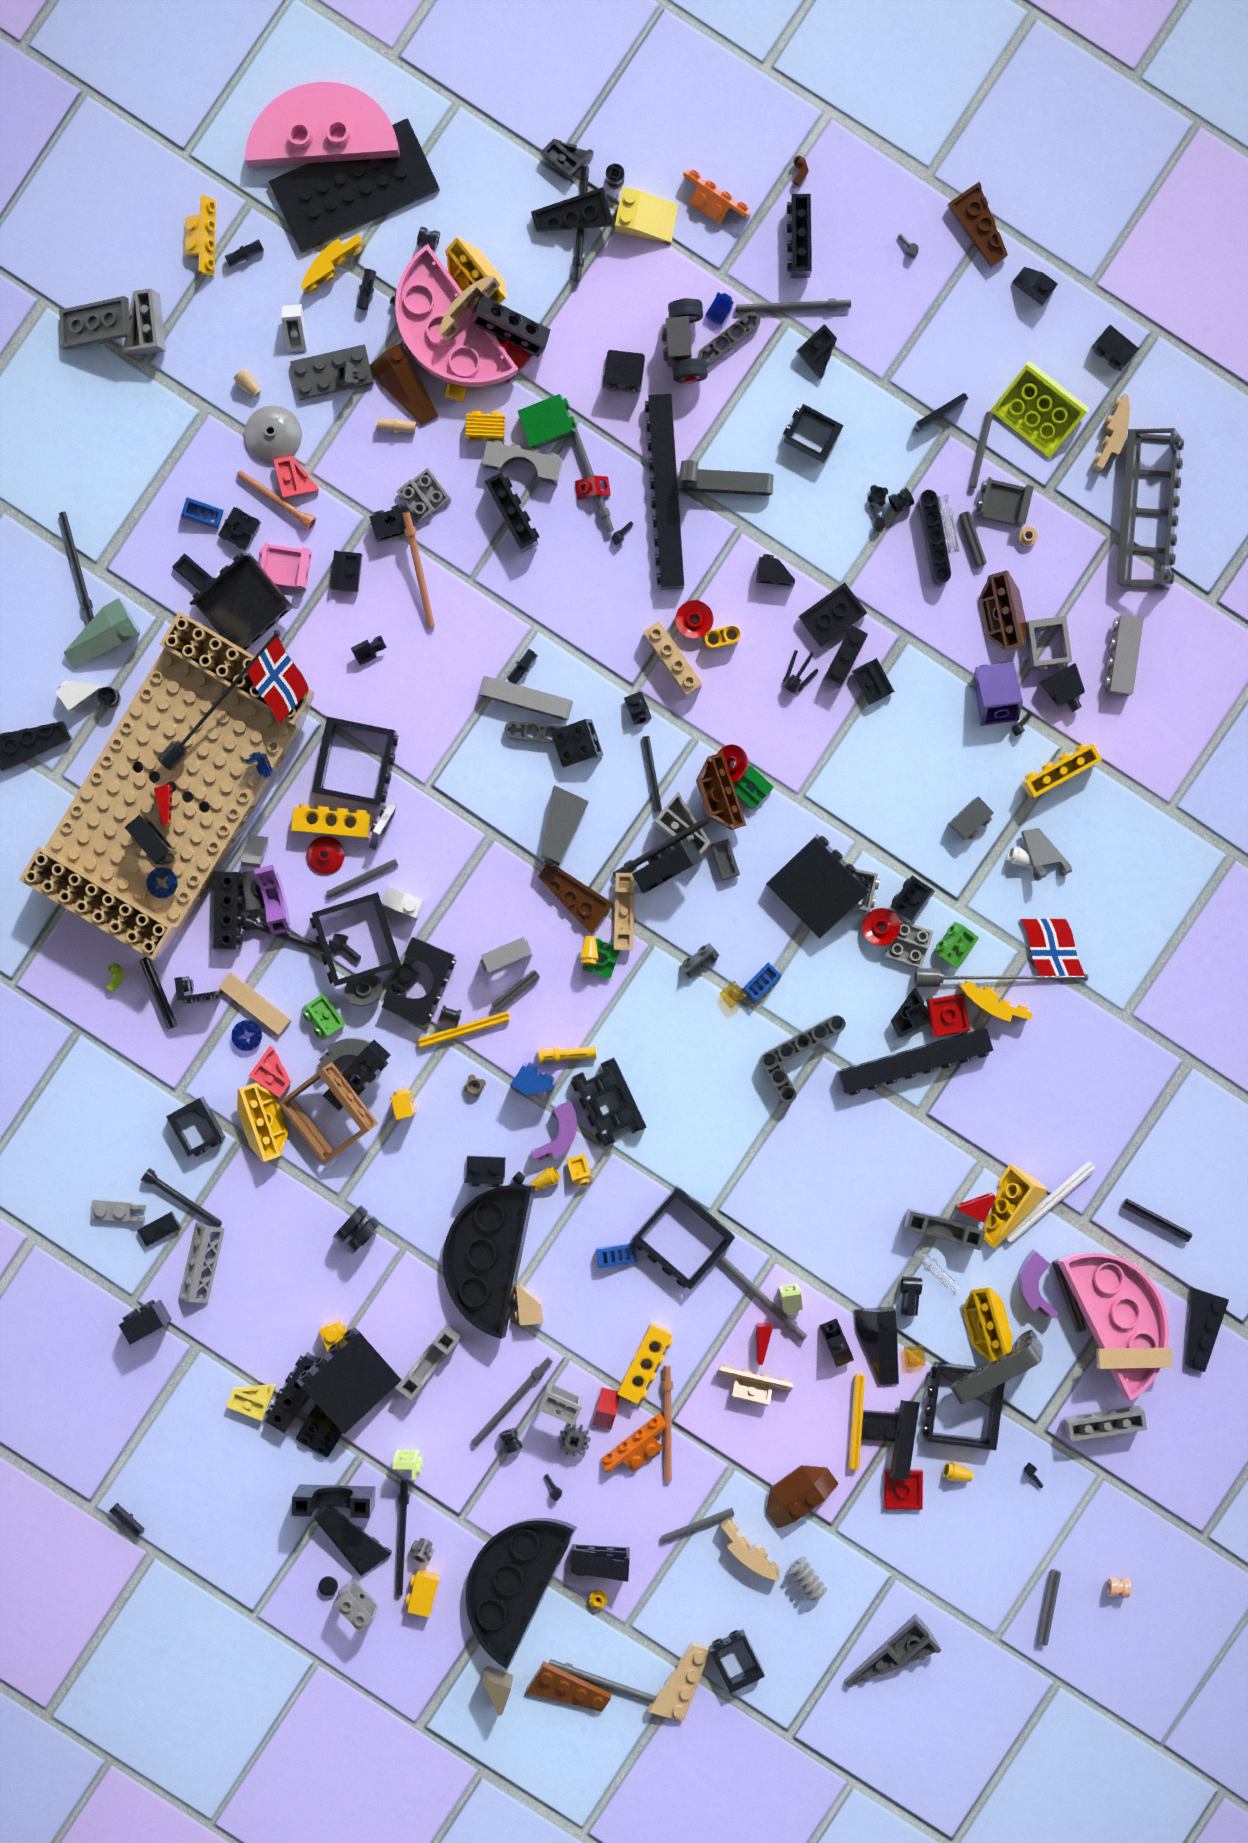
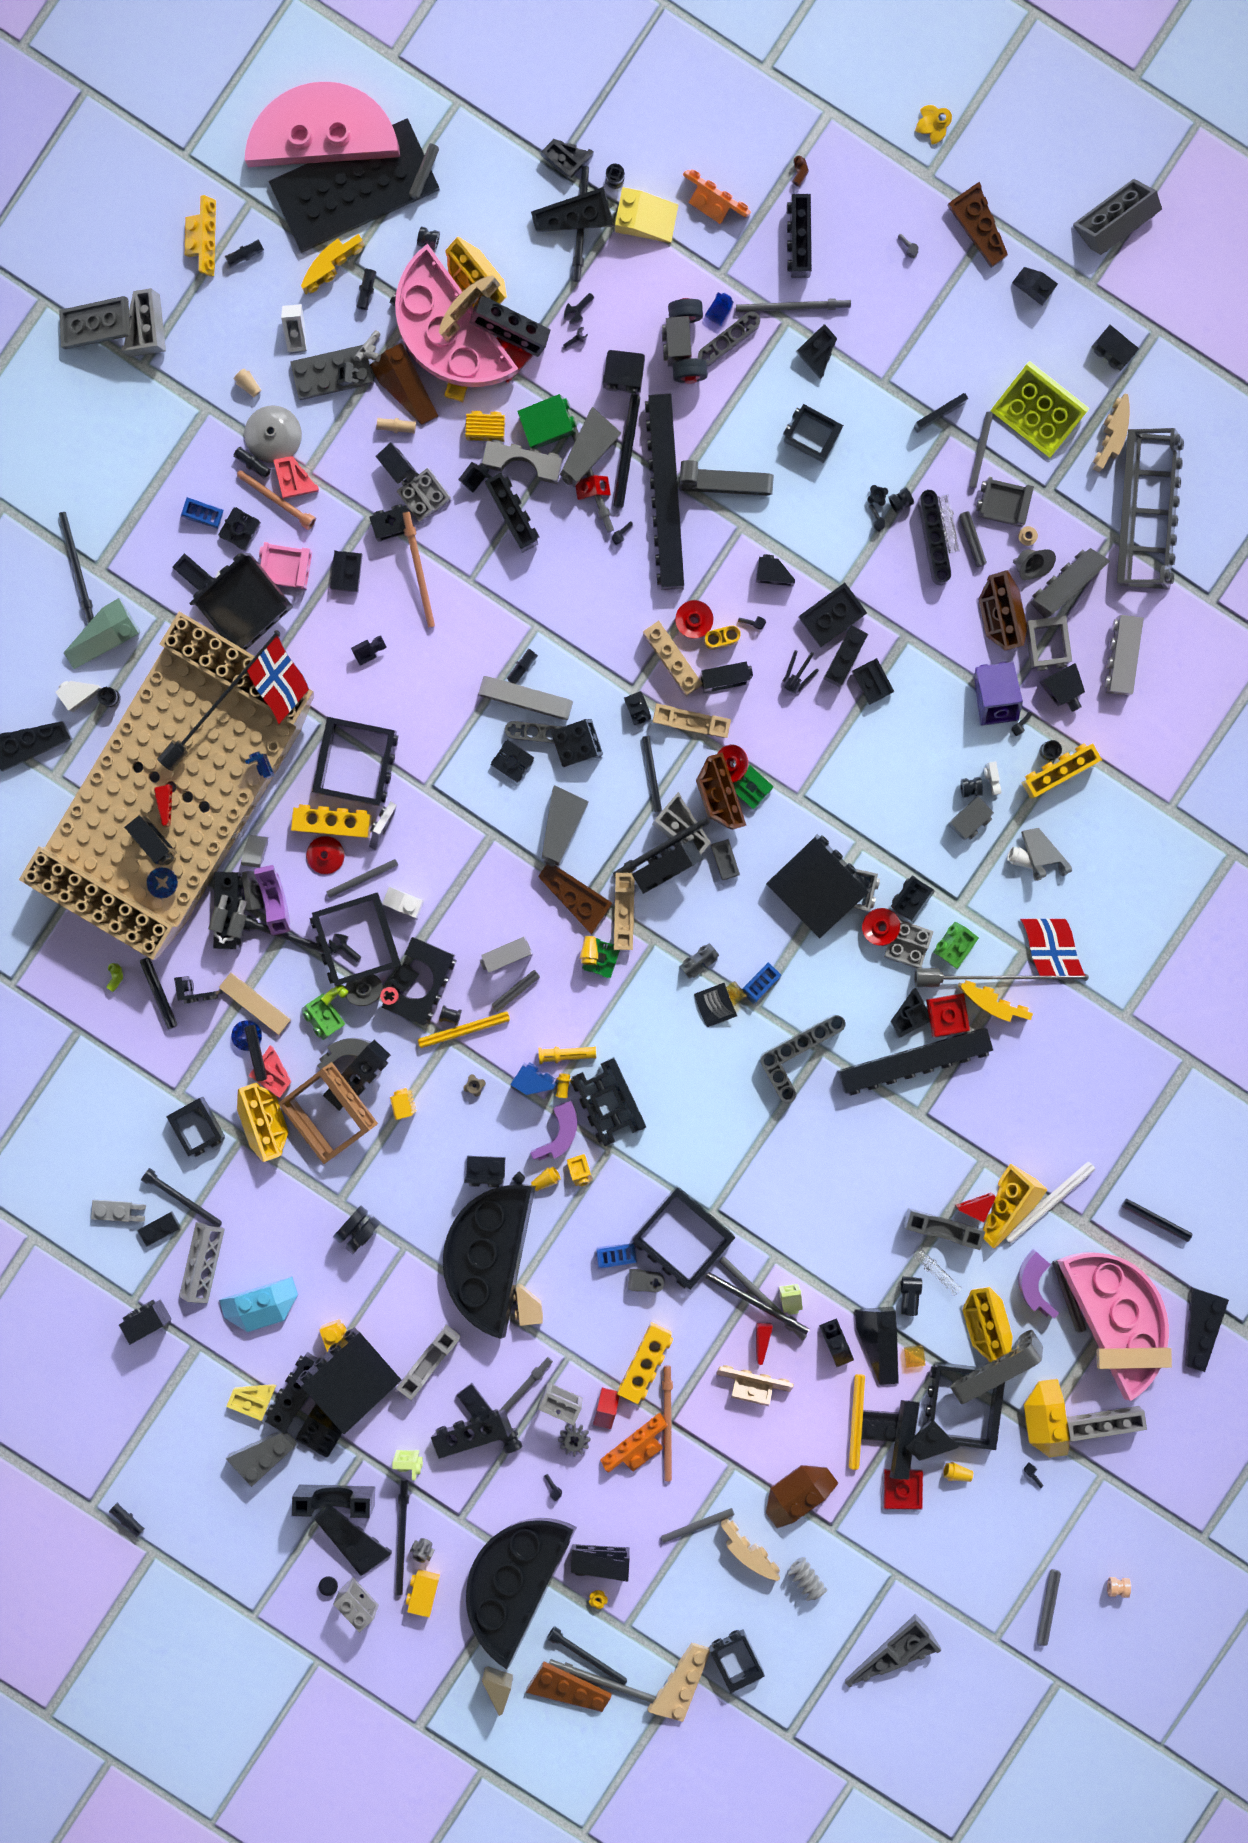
(236, 924): none -> dark grey piece
(252, 462): none -> black pin
(255, 1053): none -> black axle
(260, 1305): none -> medium azure wedge
(261, 1456): none -> dark grey wedge
(333, 993): none -> lime arm
(368, 349): none -> light grey hose
(389, 989): none -> coral bush
(397, 464): none -> black hinge
(424, 171): none -> dark grey axle
(446, 1446): none -> black brick
(473, 1401): none -> black plate
(474, 476): none -> black bracket
(518, 753): none -> black piece
(556, 1636): none -> black piece
(563, 1085): none -> yellow pin
(578, 308): none -> black bar
(578, 337): none -> black hand
(590, 445): none -> dark grey slope
(626, 451): none -> black axle
(643, 1280): none -> dark grey piece
(691, 721): none -> tan slope
(715, 1005): none -> black sticker
(726, 677): none -> black window
(759, 623): none -> black hand
(790, 1322): none -> black bar
(930, 1442): none -> black wing
(931, 124): none -> yellow plate
(971, 787): none -> black wheel
(991, 773): none -> white plate
(1034, 563): none -> dark grey piece
(1047, 1419): none -> yellow wedge
(1054, 750): none -> black wheel
(1071, 580): none -> dark grey slope
(1118, 216): none -> dark grey slope

